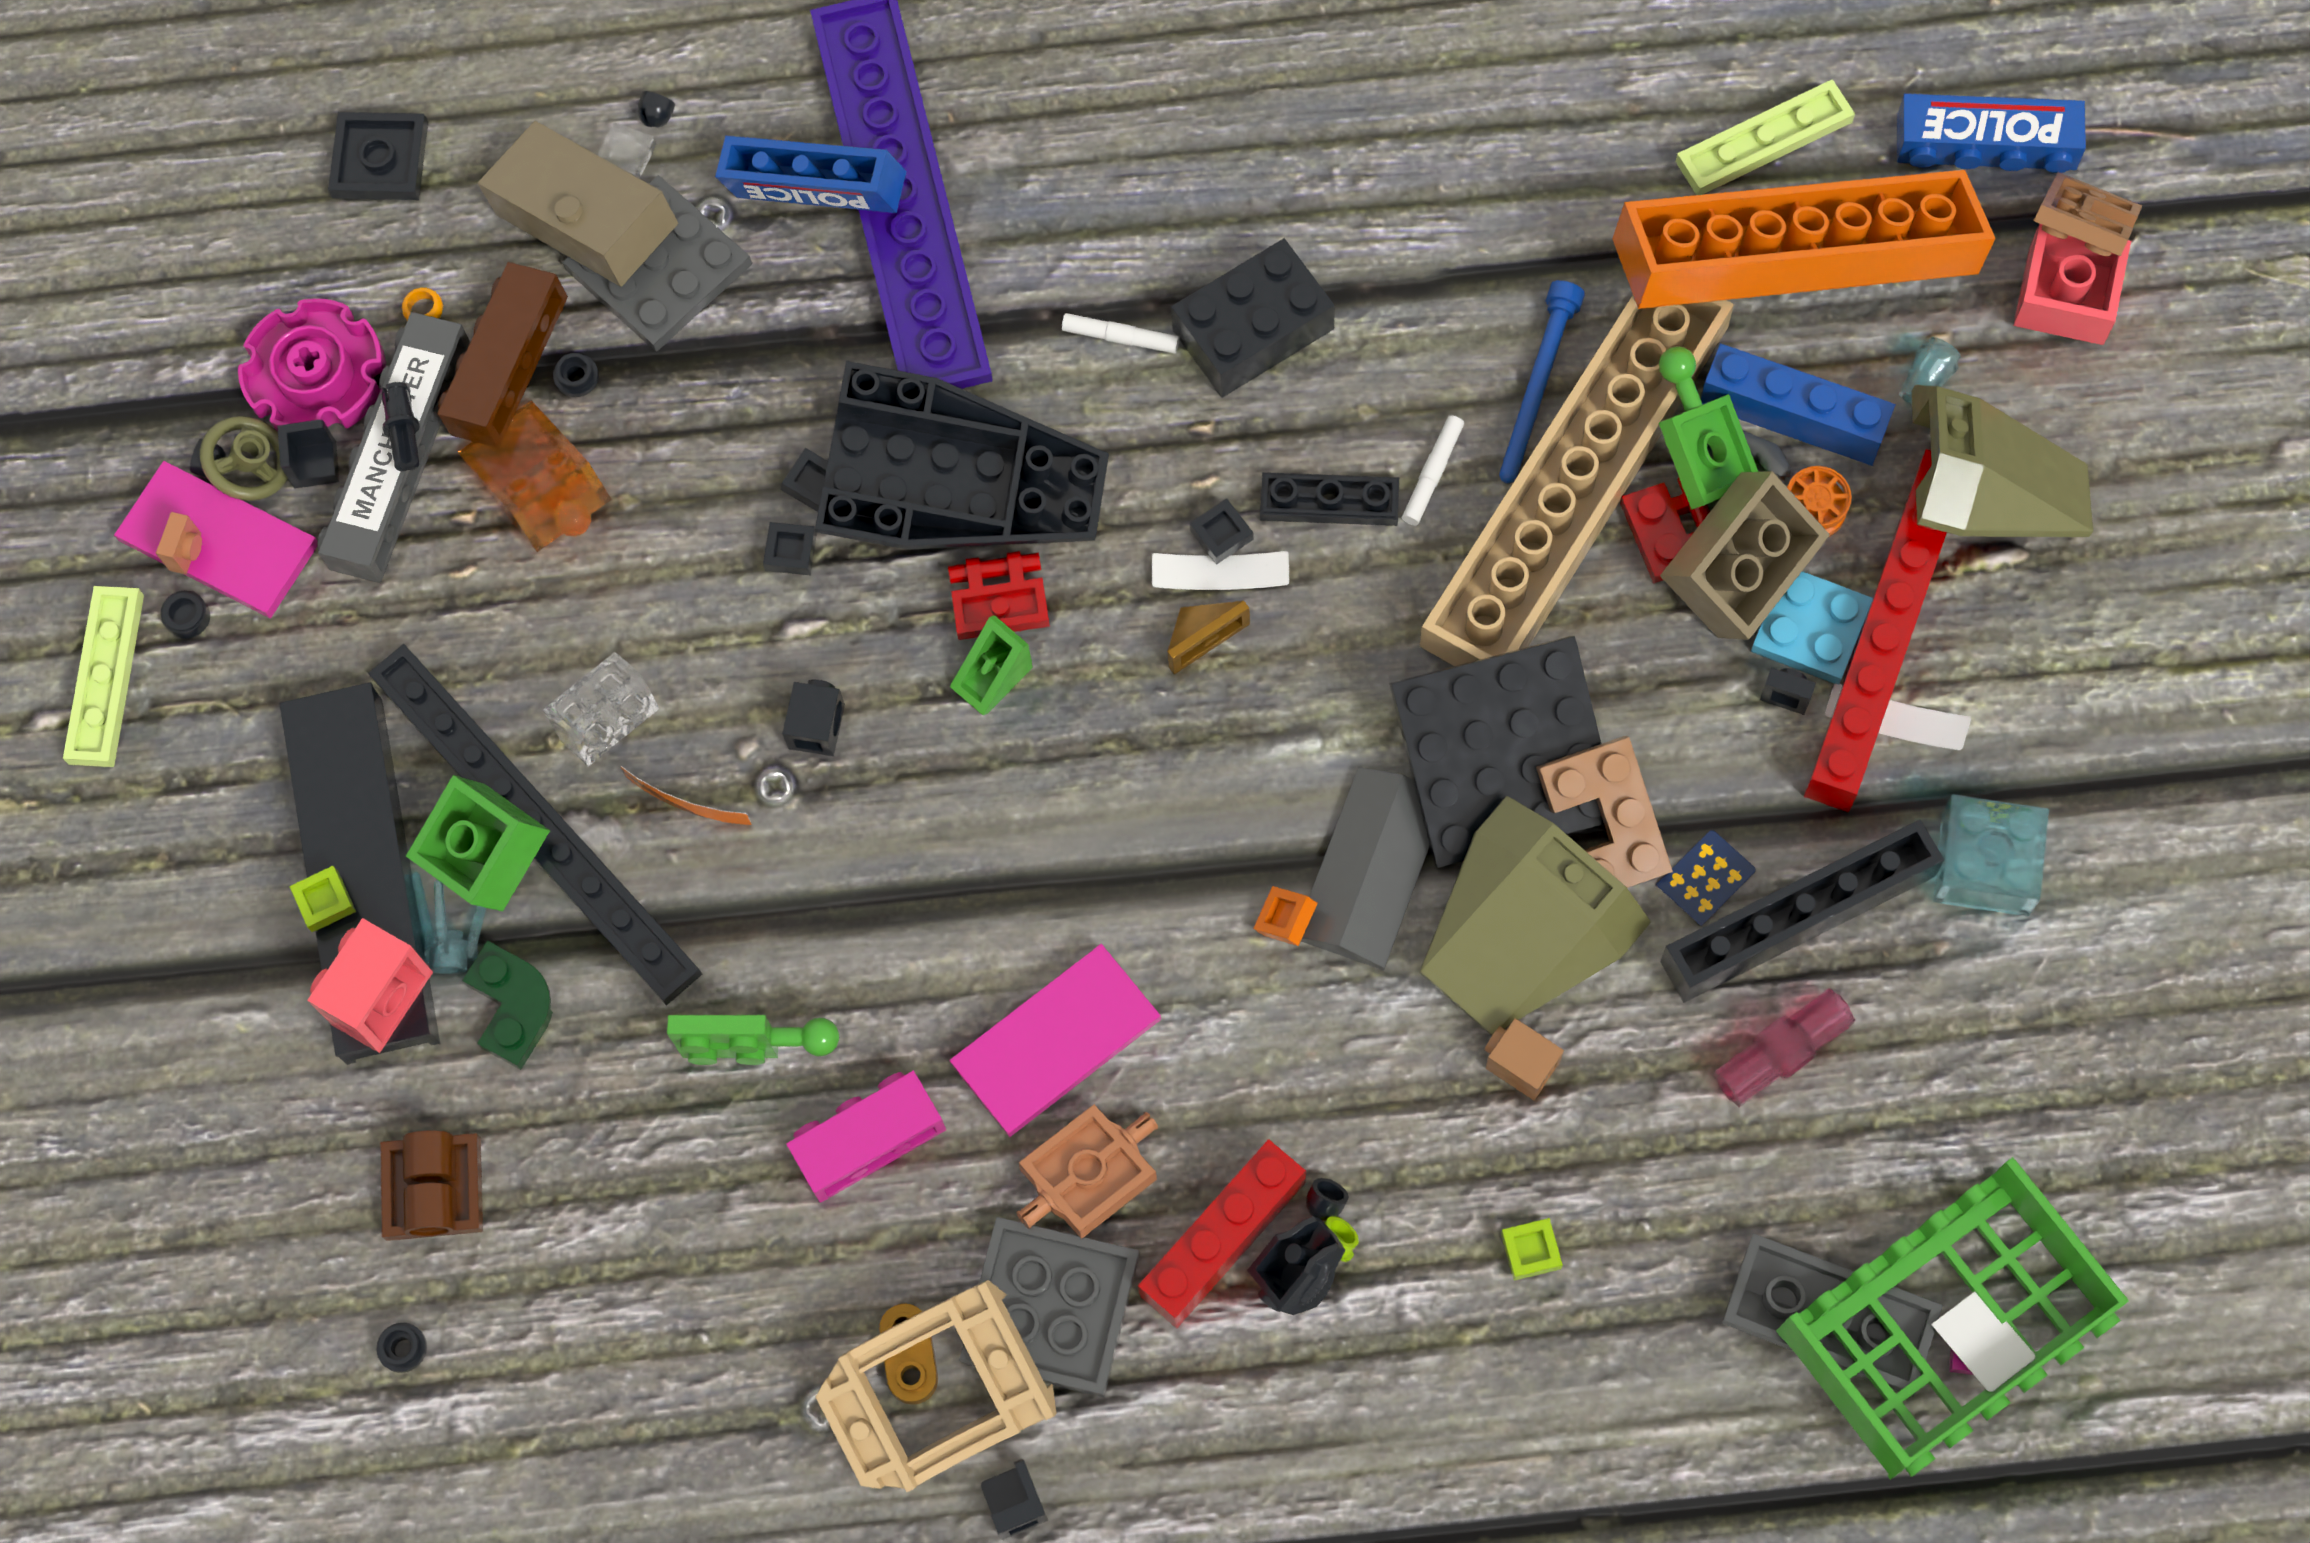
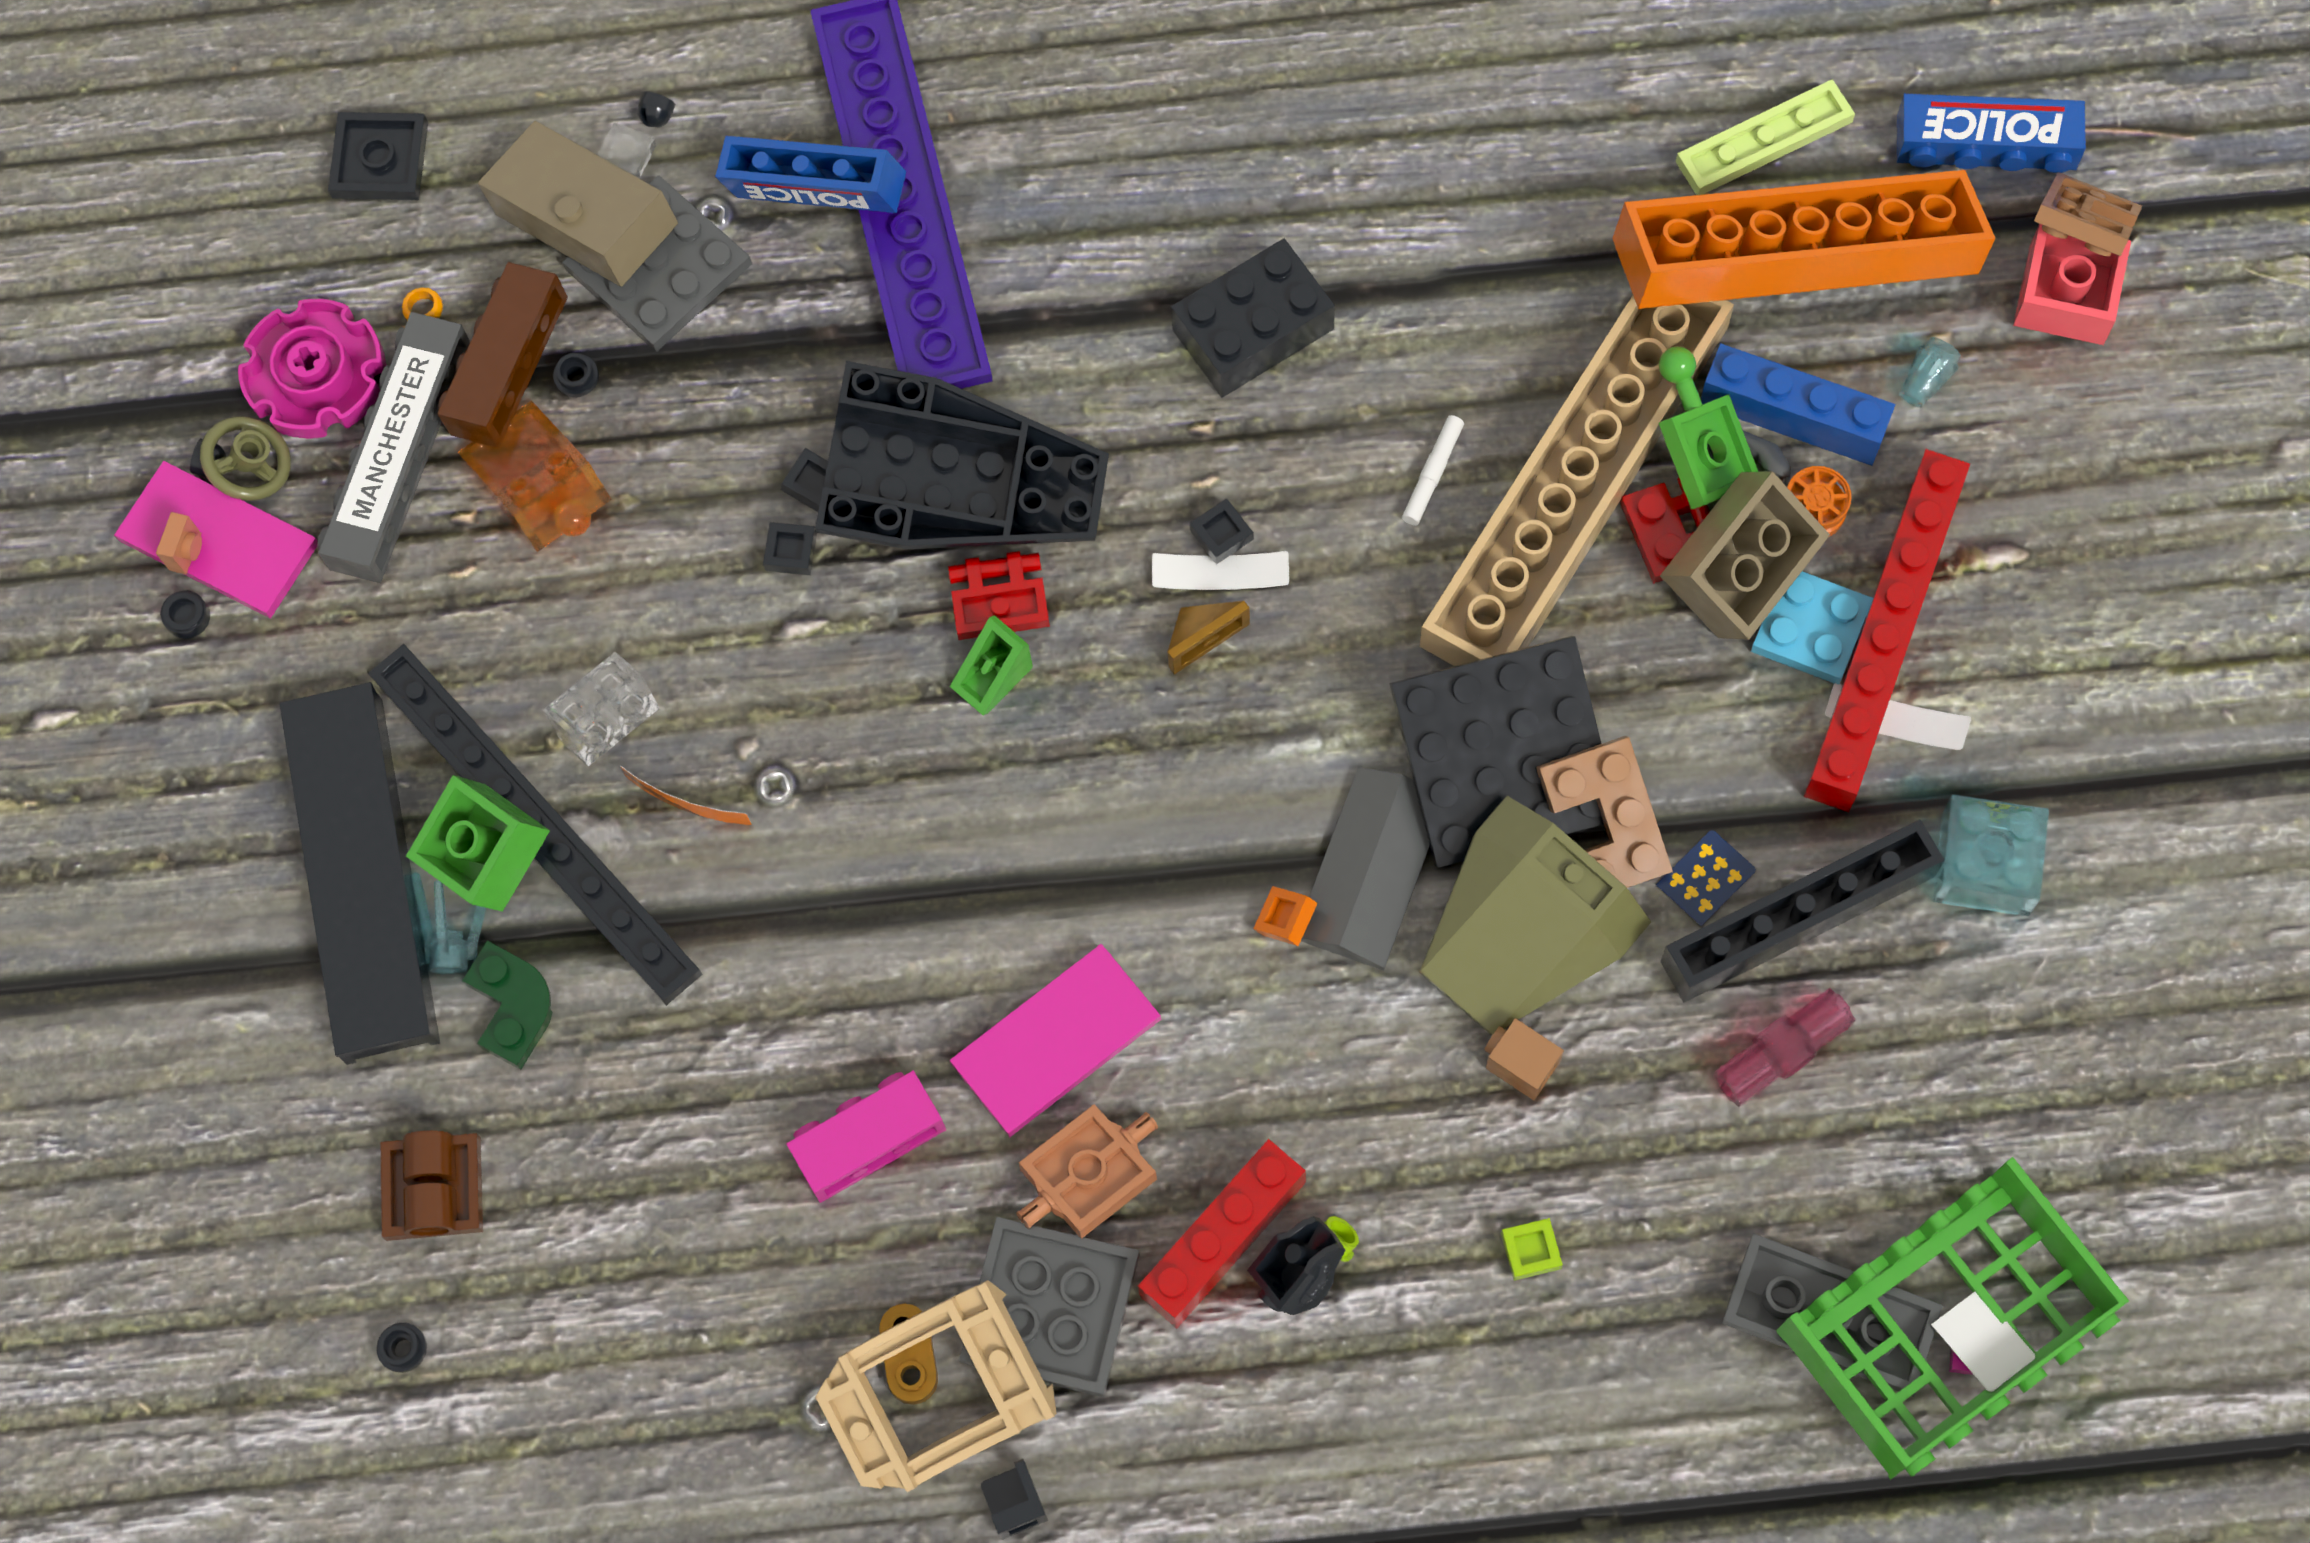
(103, 676): yellowish green plate -> none
(308, 453): black panel -> none
(322, 899): lime plate -> none
(369, 984): coral brick -> none
(400, 425): black axle -> none
(746, 1037): bright green plate -> none
(813, 717): black brick -> none
(1120, 333): white piece -> none
(1326, 1198): black hinge -> none
(1357, 500): black tile -> none
(1563, 302): blue piece -> none
(1788, 690): black plate -> none
(1995, 473): olive wedge -> none

